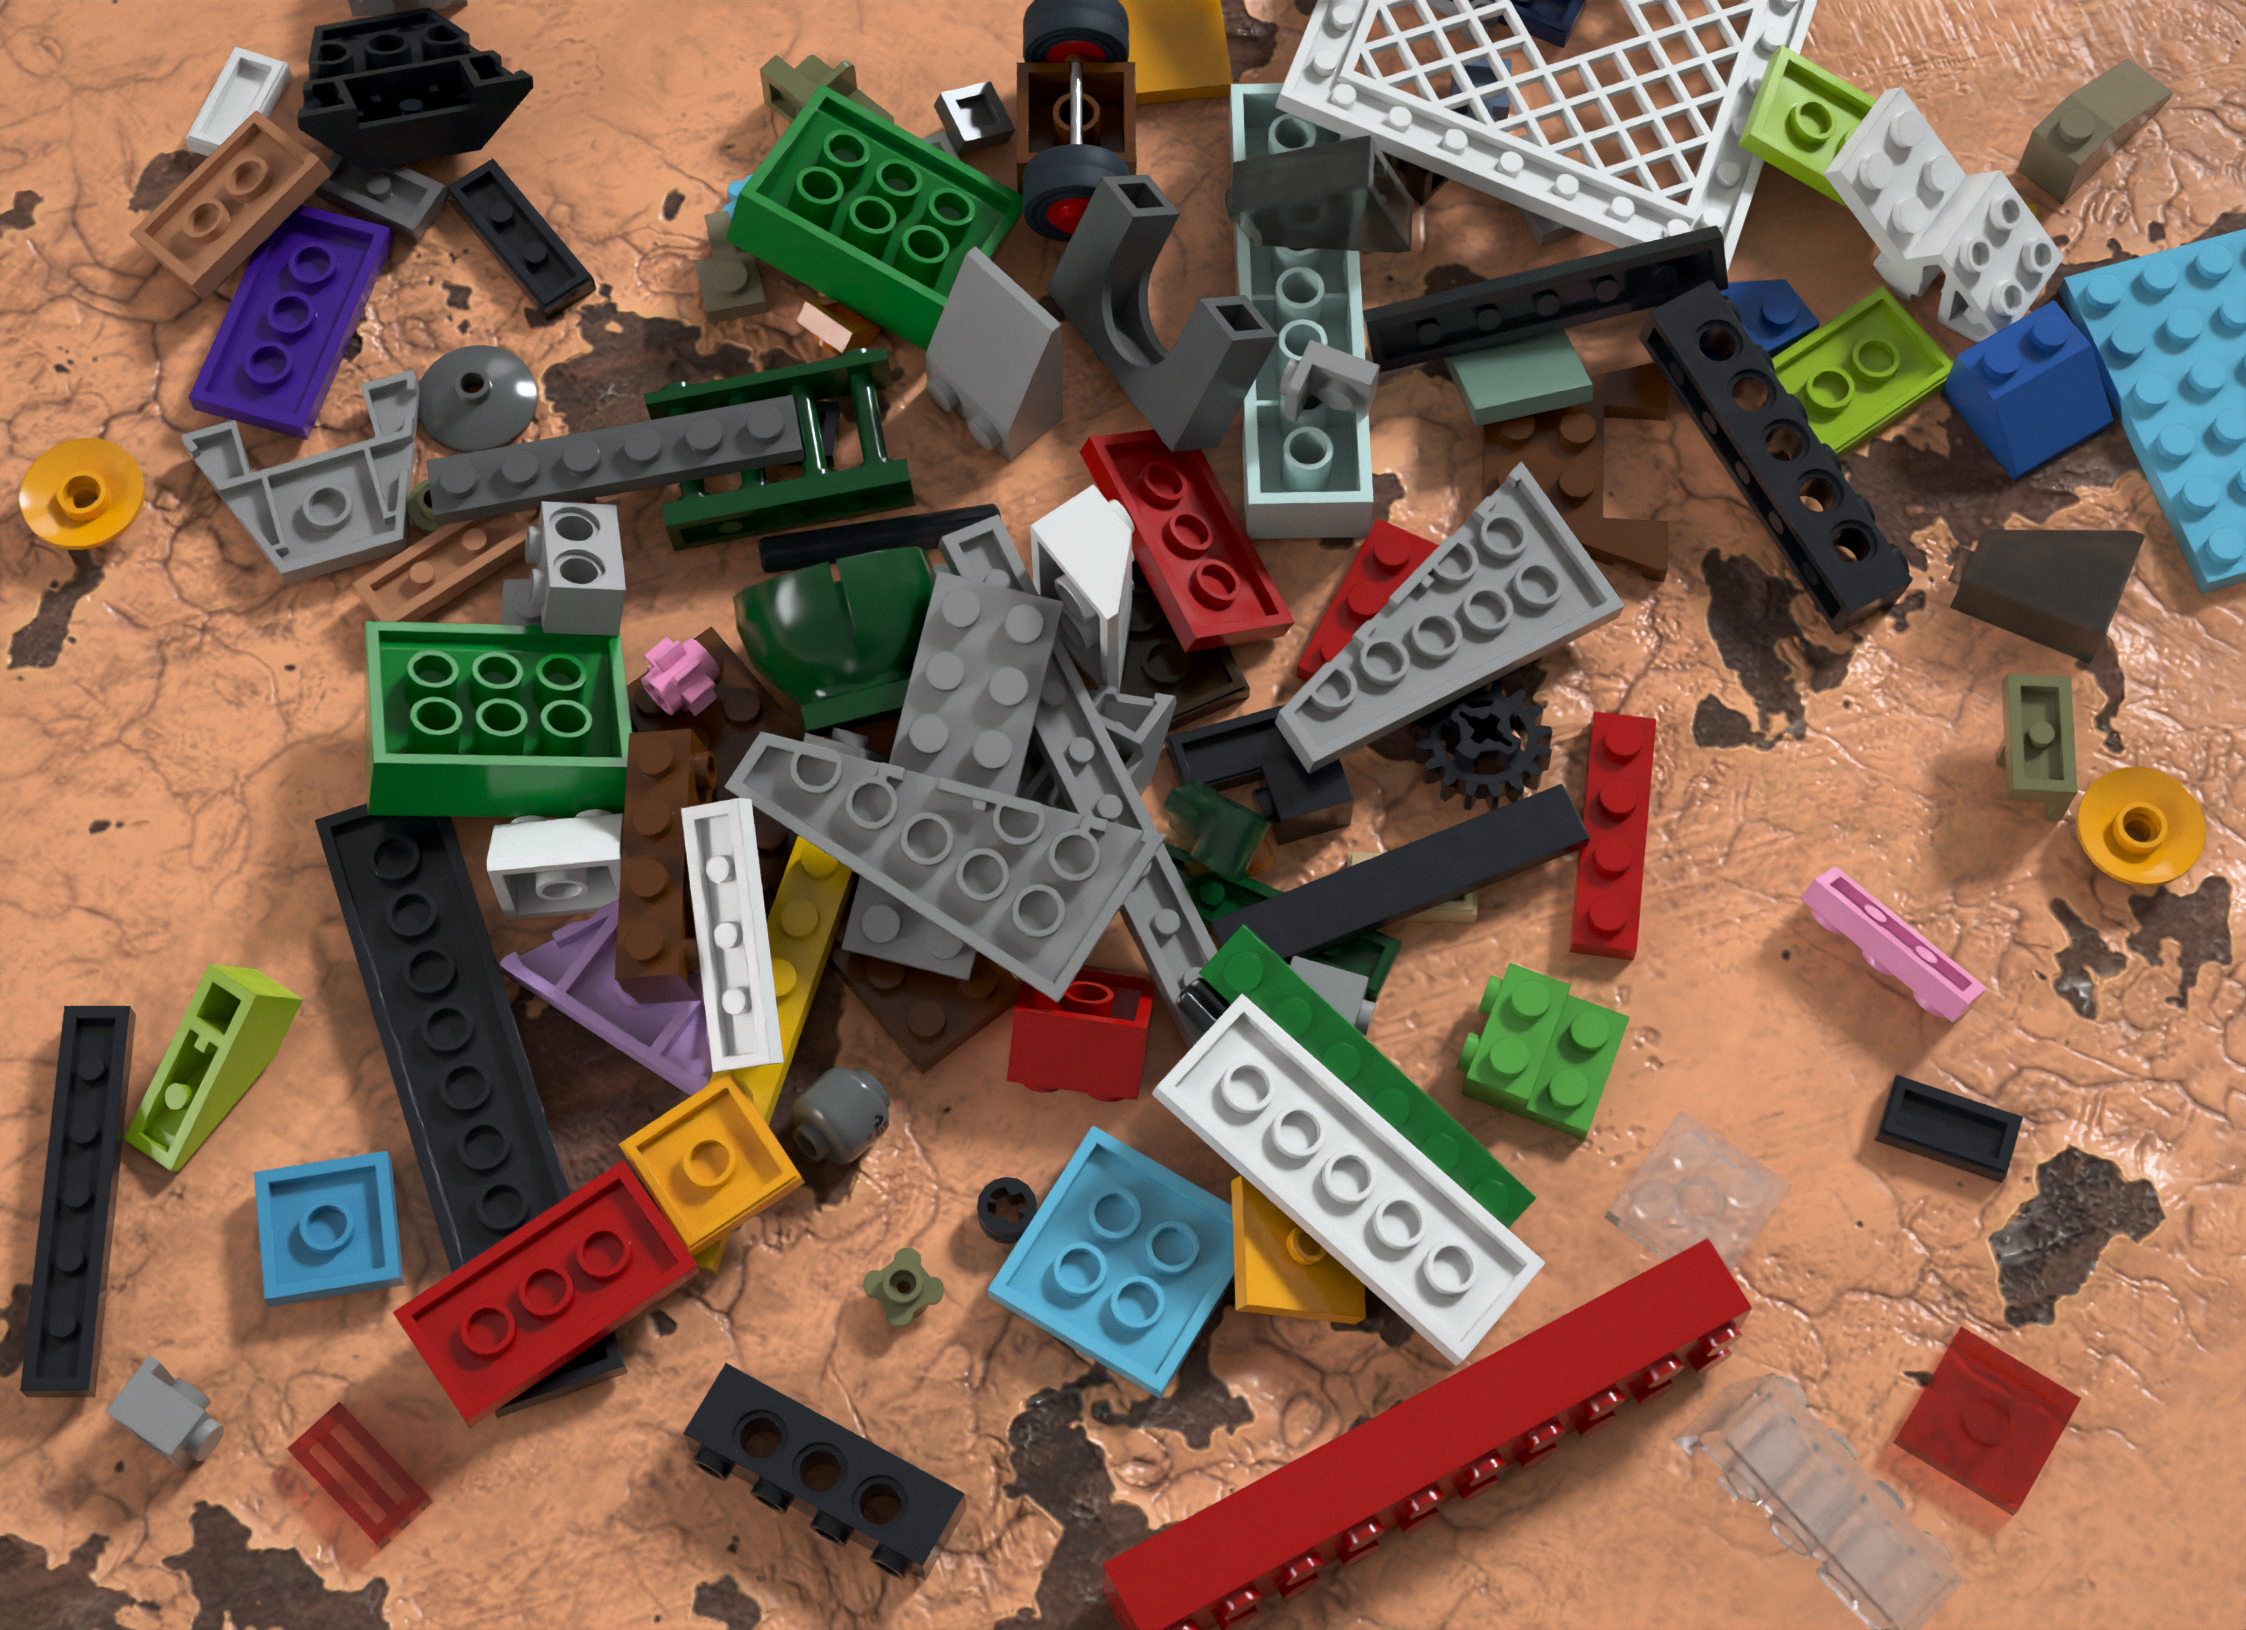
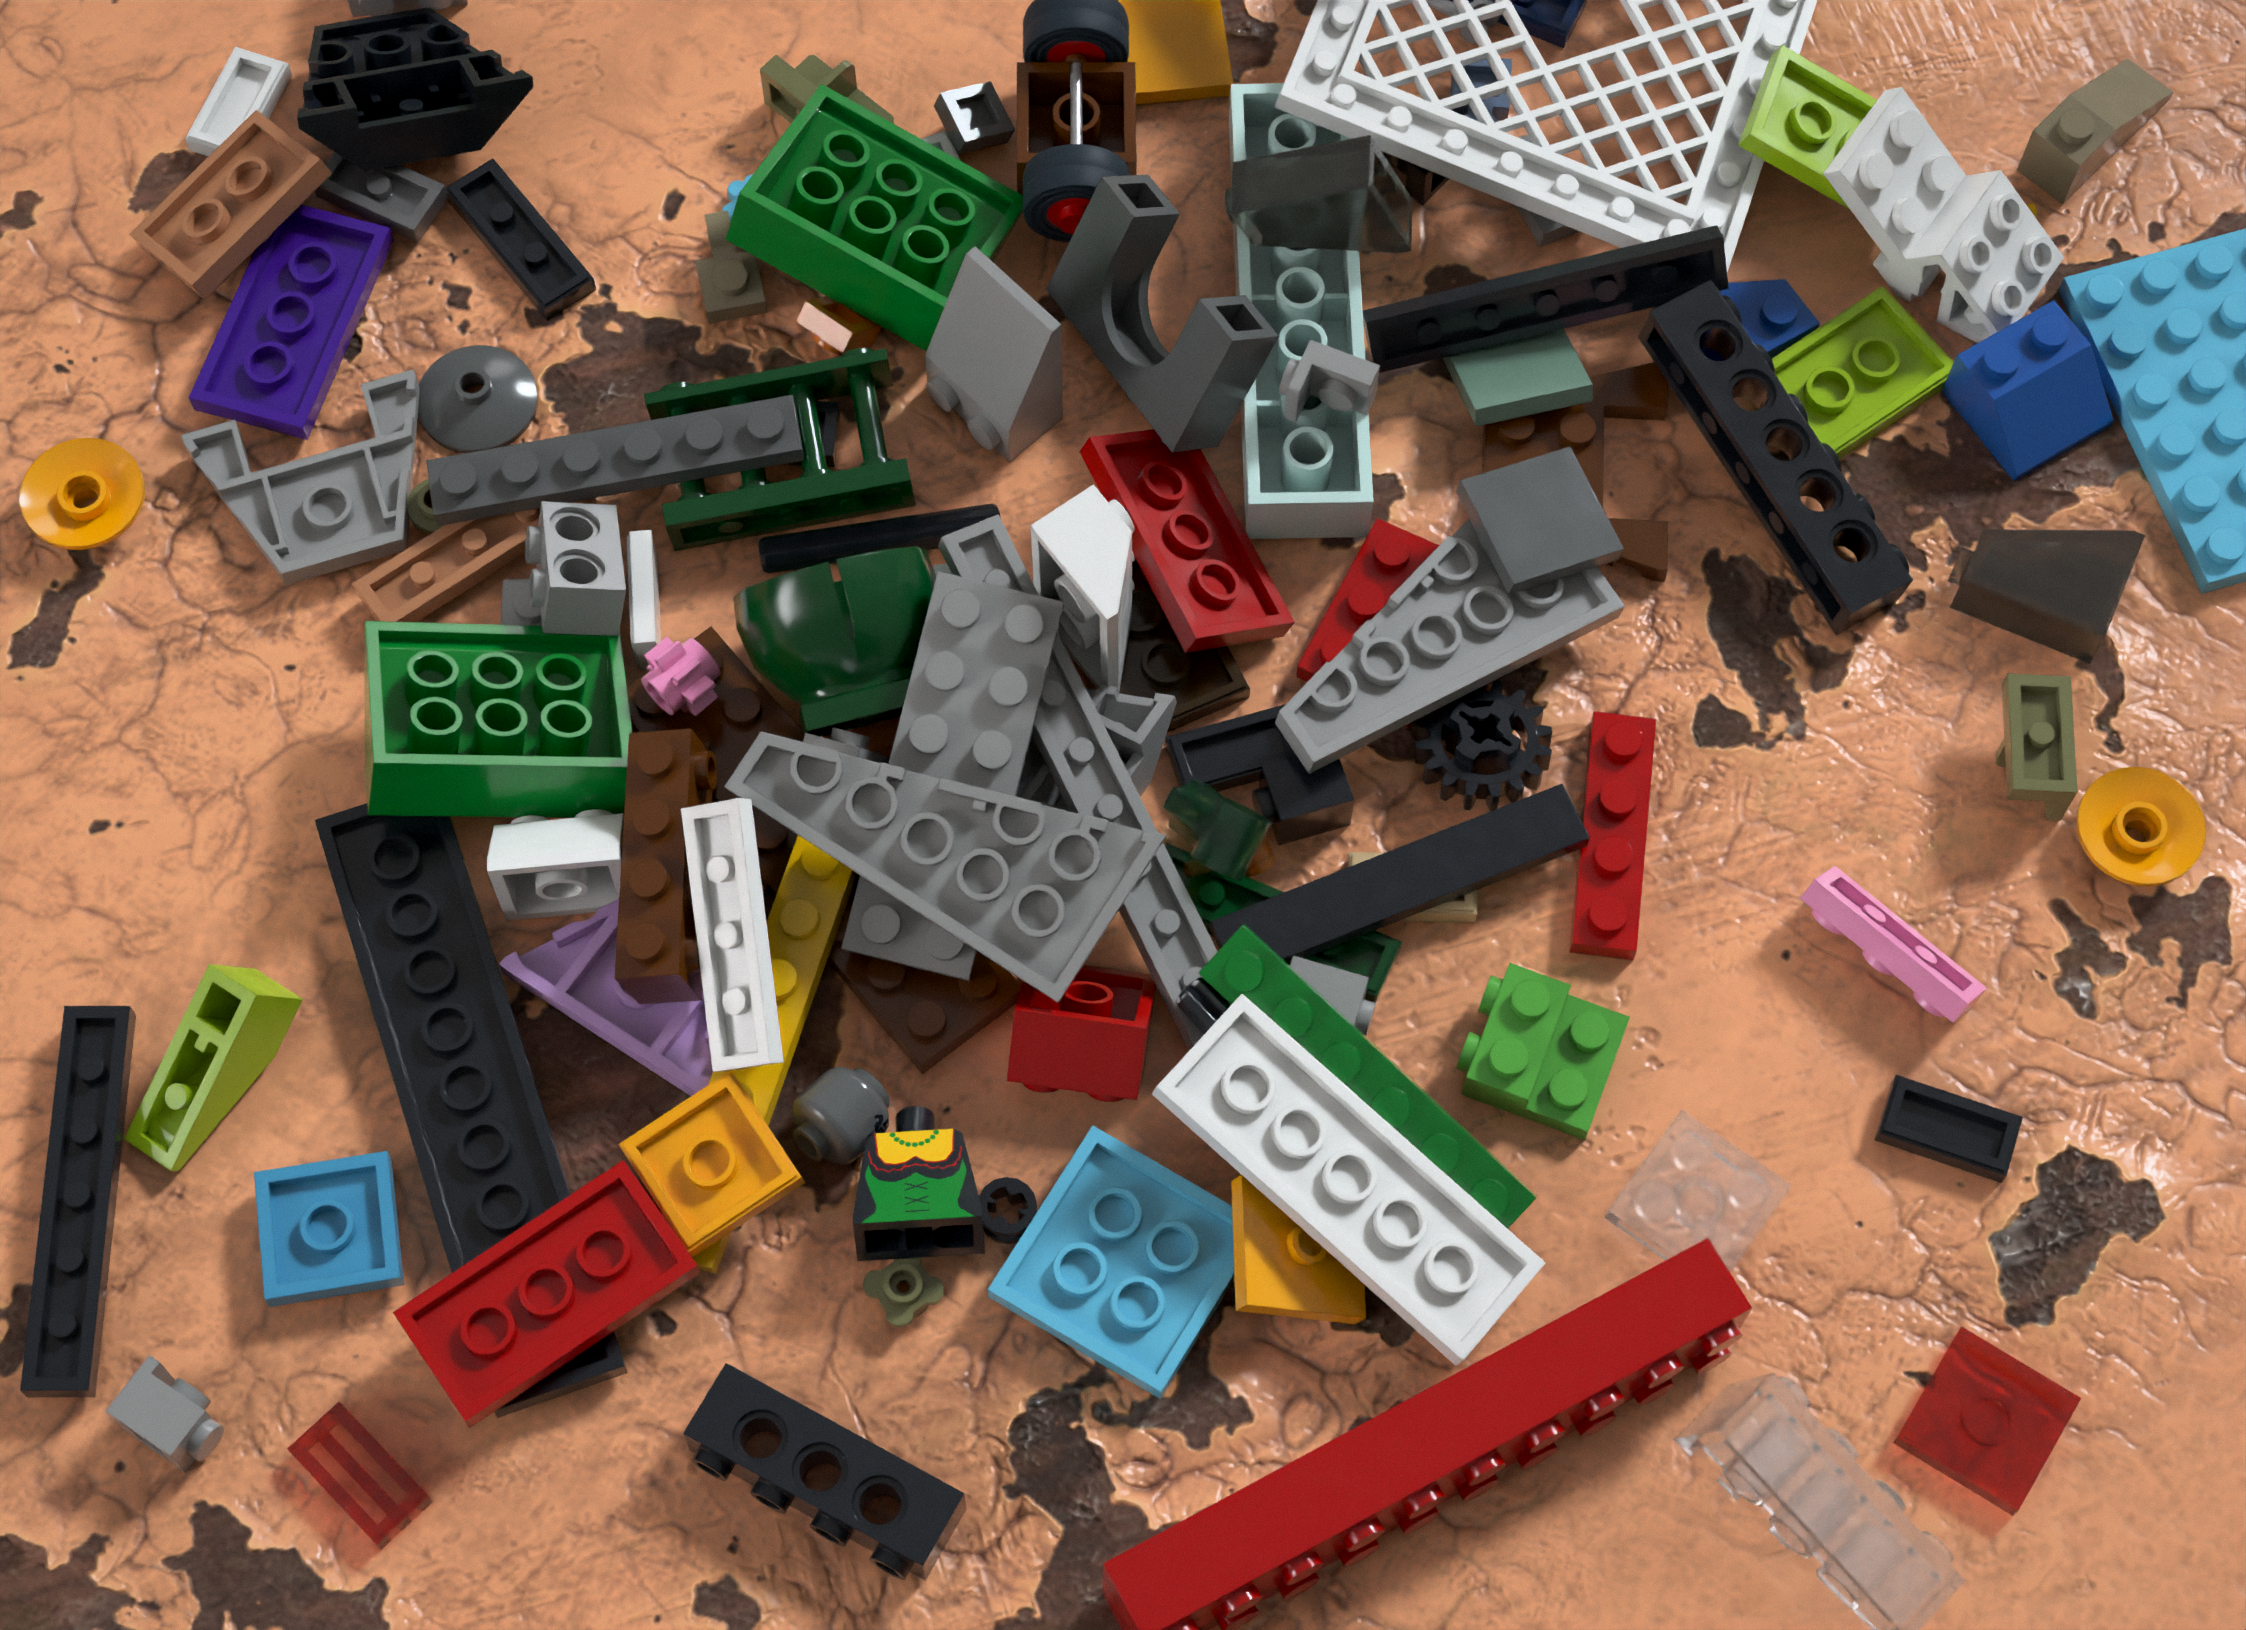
(643, 594): none -> white tile
(917, 1193): none -> torso
(1539, 520): none -> dark grey tile

